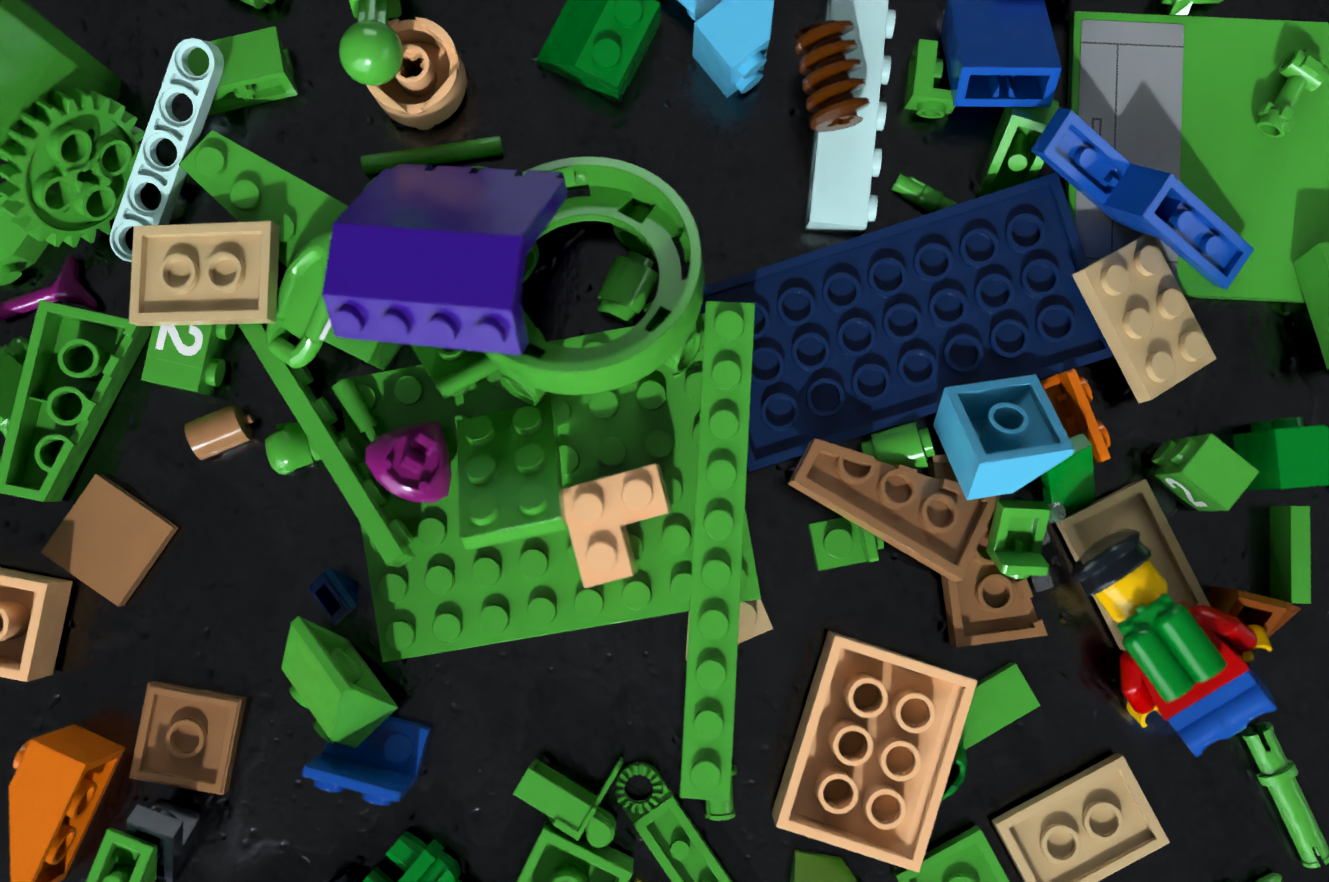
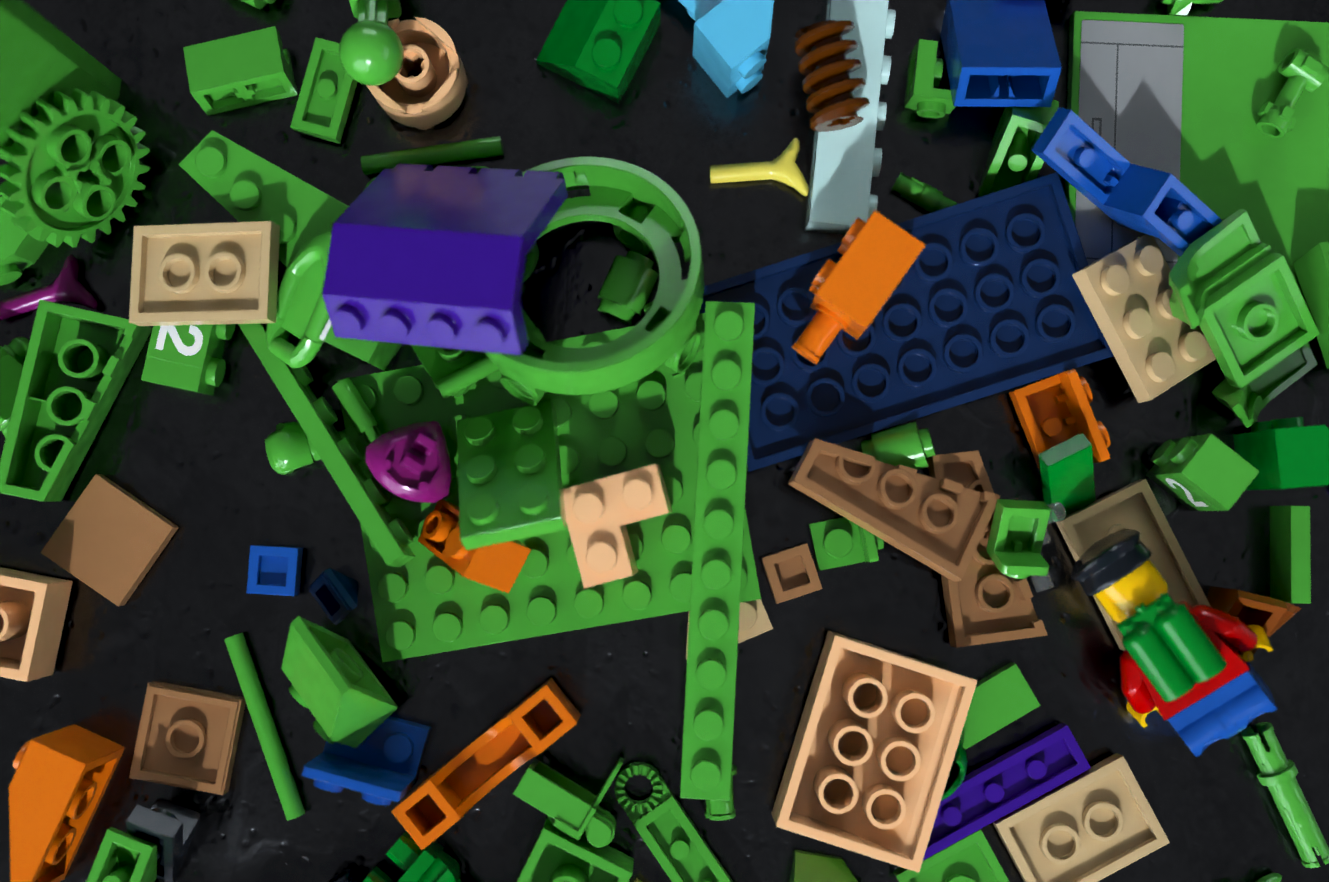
(165, 125): light aqua beam -> none
(219, 431): medium nougat piece -> none
(264, 726): none -> bright green bar
(274, 570): none -> blue plate
(324, 94): none -> bright green plate
(486, 763): none -> orange arch
(489, 565): none -> orange slope
(780, 169): none -> light yellow piece
(791, 573): none -> medium nougat plate
(859, 284): none -> orange brick
(1000, 434): medium azure slope -> none
(1007, 785): none -> dark purple plate
(1247, 313): none -> bright green piece

